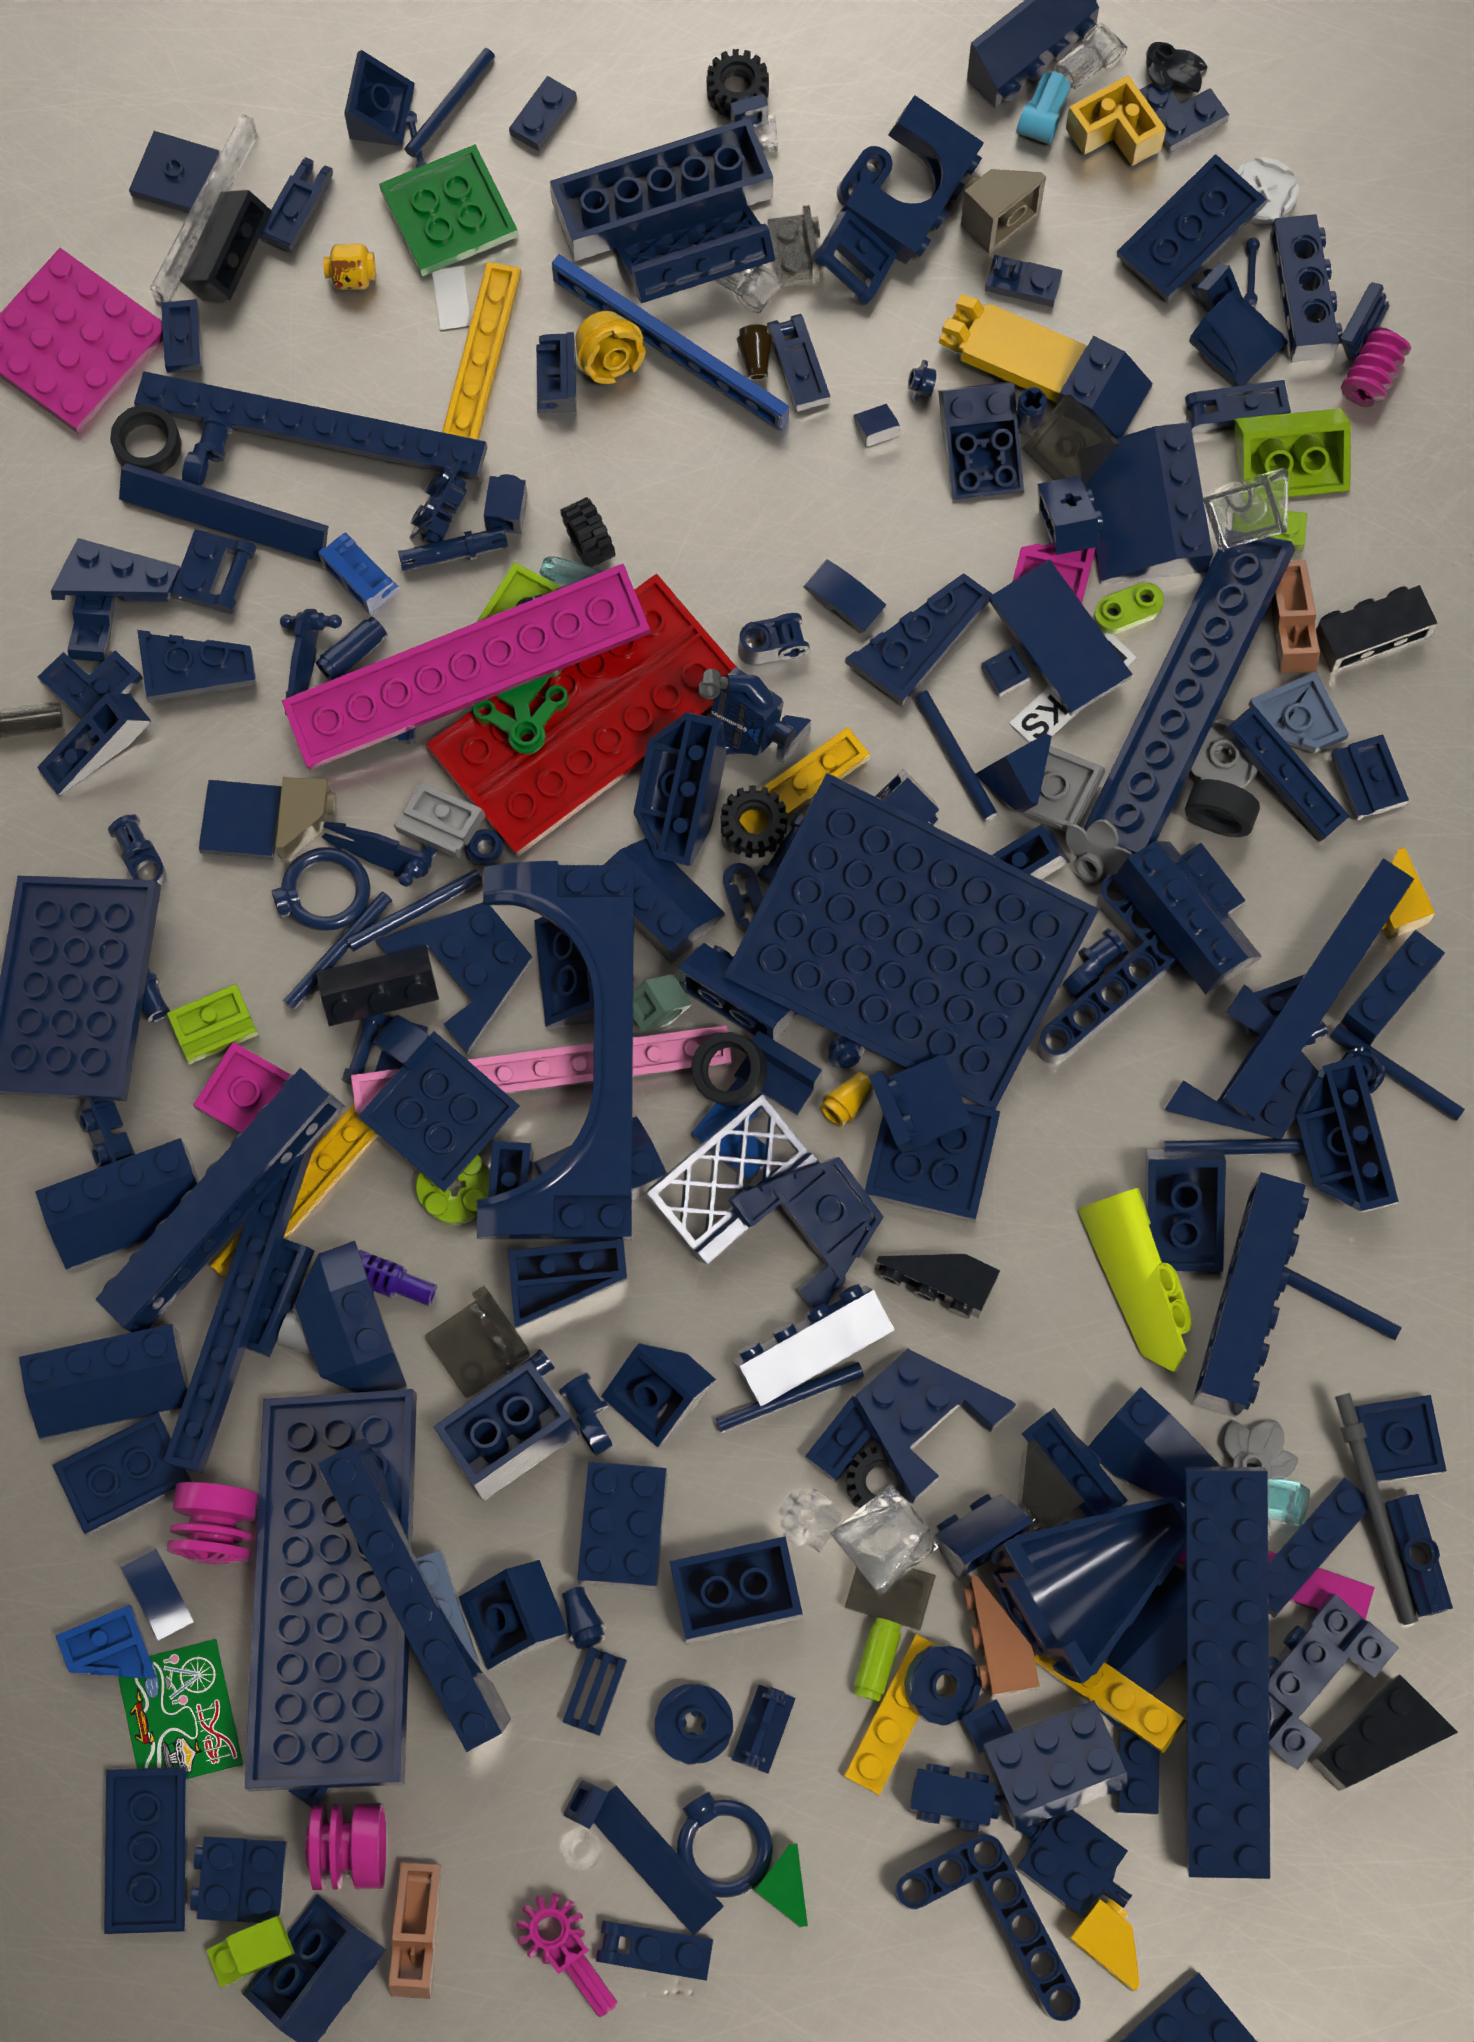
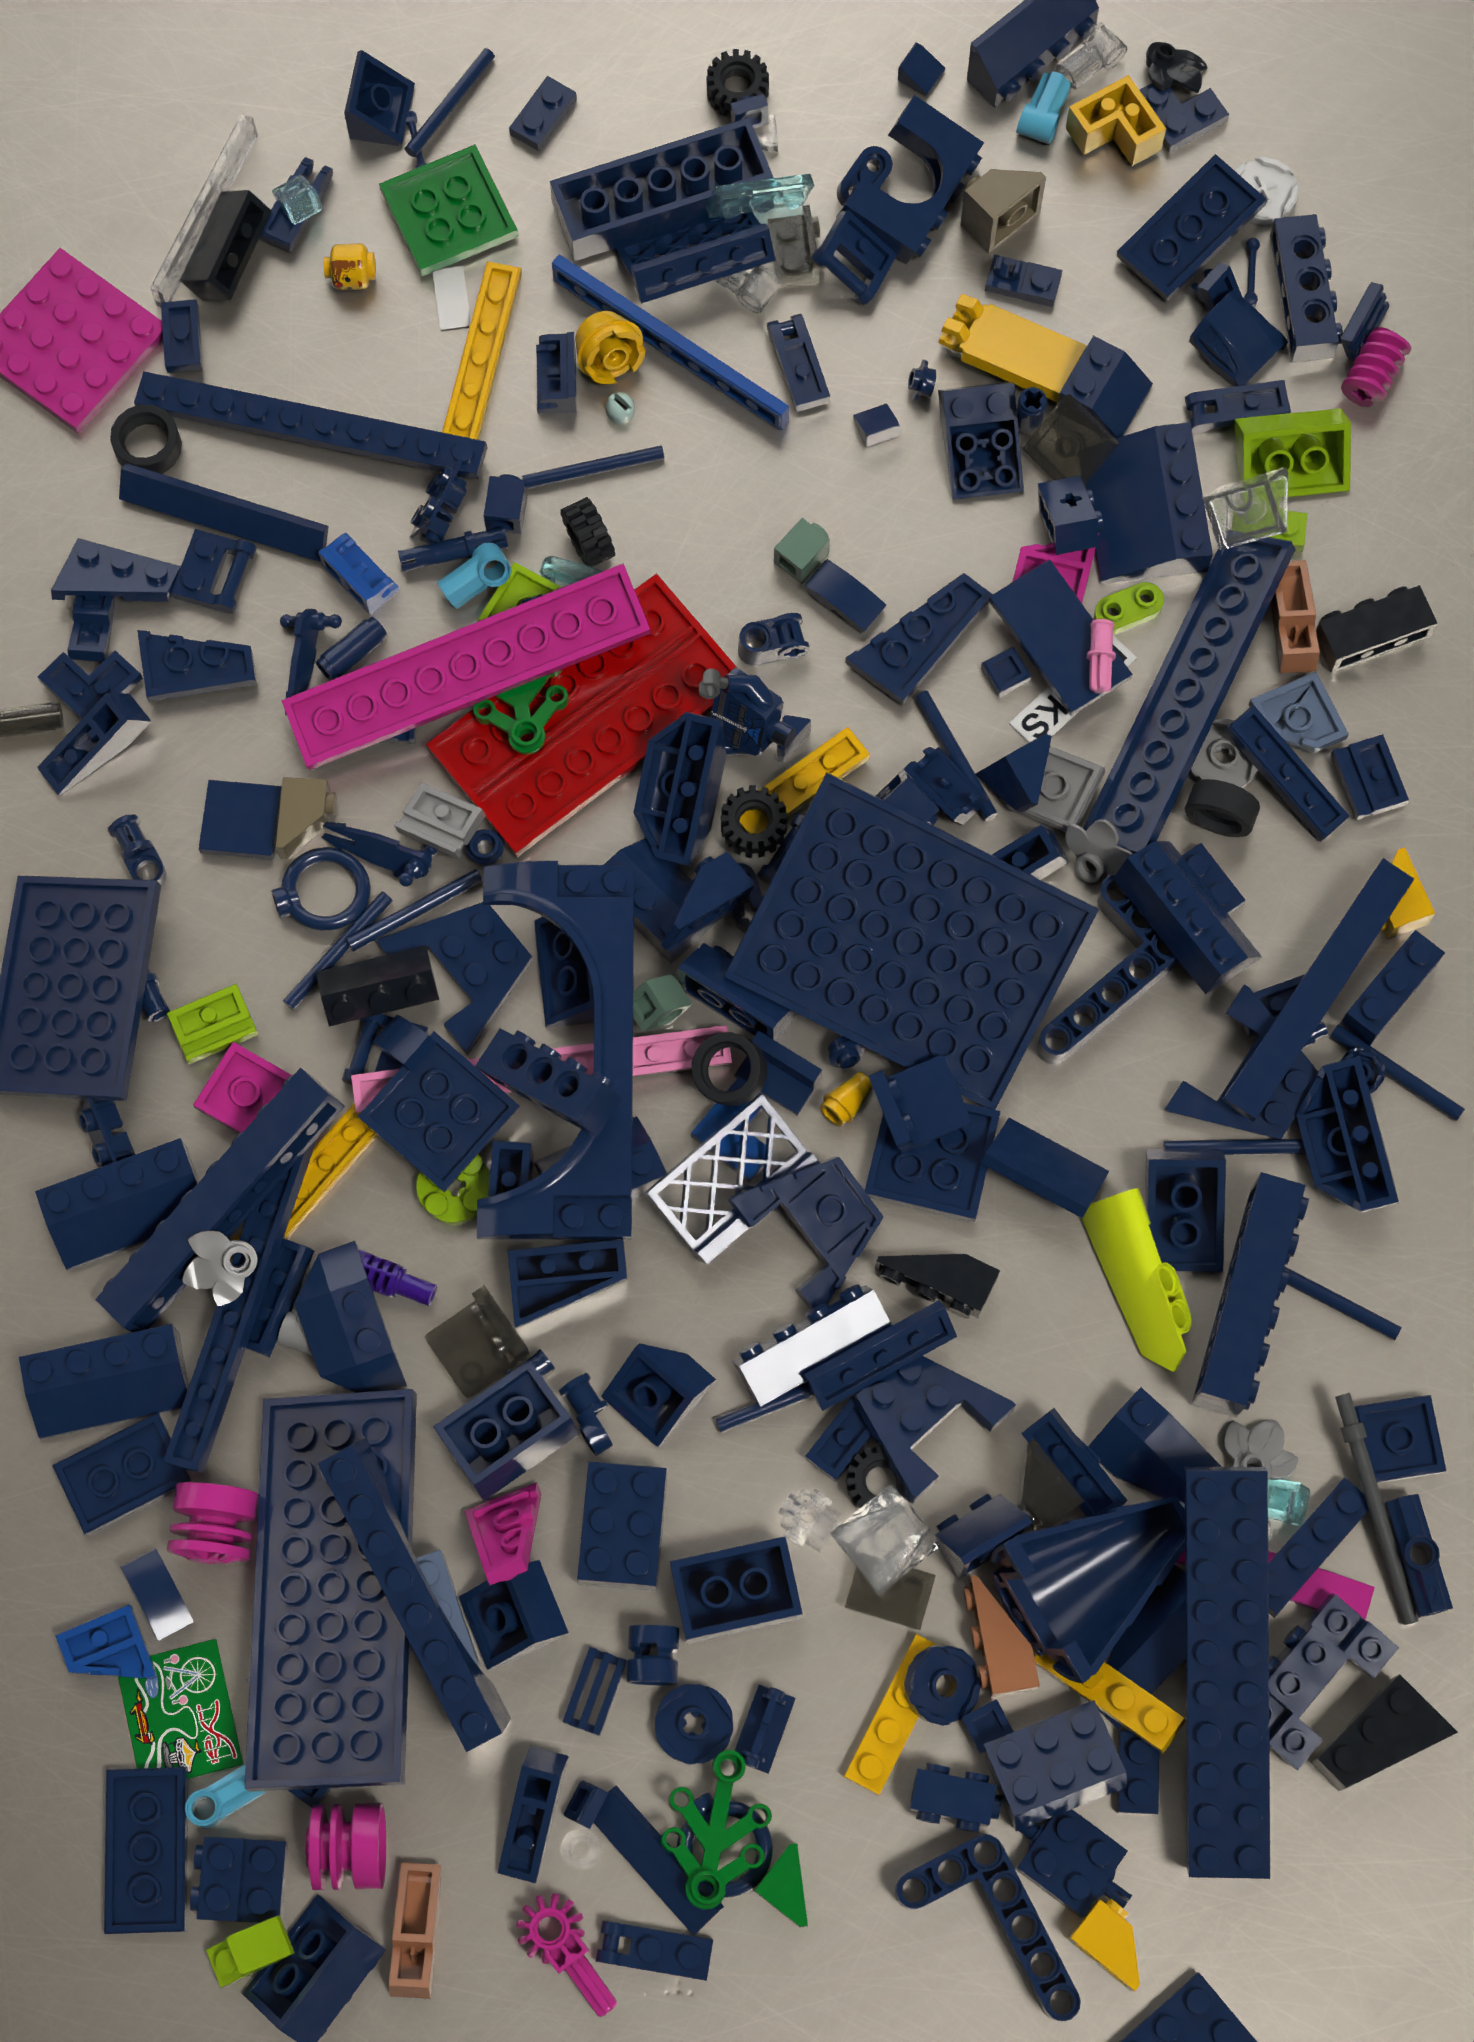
(173, 171): dark blue plate -> none
(208, 449): dark blue connector -> none
(213, 1265): none -> light grey plate
(227, 1795): none -> medium azure piece
(298, 199): none -> clear light blue slope
(471, 576): none -> medium azure piece
(505, 1532): none -> dark pink wing
(532, 1813): none -> dark blue slope
(550, 1082): none -> dark blue brick
(582, 1619): dark blue cone -> none
(594, 467): none -> dark blue bar
(615, 411): none -> light aqua hinge
(651, 1669): none -> dark blue wheel
(713, 893): none -> dark blue slope
(714, 1837): none -> green plant
(755, 349): dark brown cone -> none
(759, 196): none -> clear light blue plate
(802, 550): none -> sand green brick
(877, 1659): lime piece -> none
(880, 1355): none -> dark blue plate
(920, 70): none -> dark blue slope
(947, 785): none -> dark blue hinge
(1045, 1167): none -> dark blue tile
(1095, 960): dark blue connector -> none
(1101, 655): none -> bright pink axle

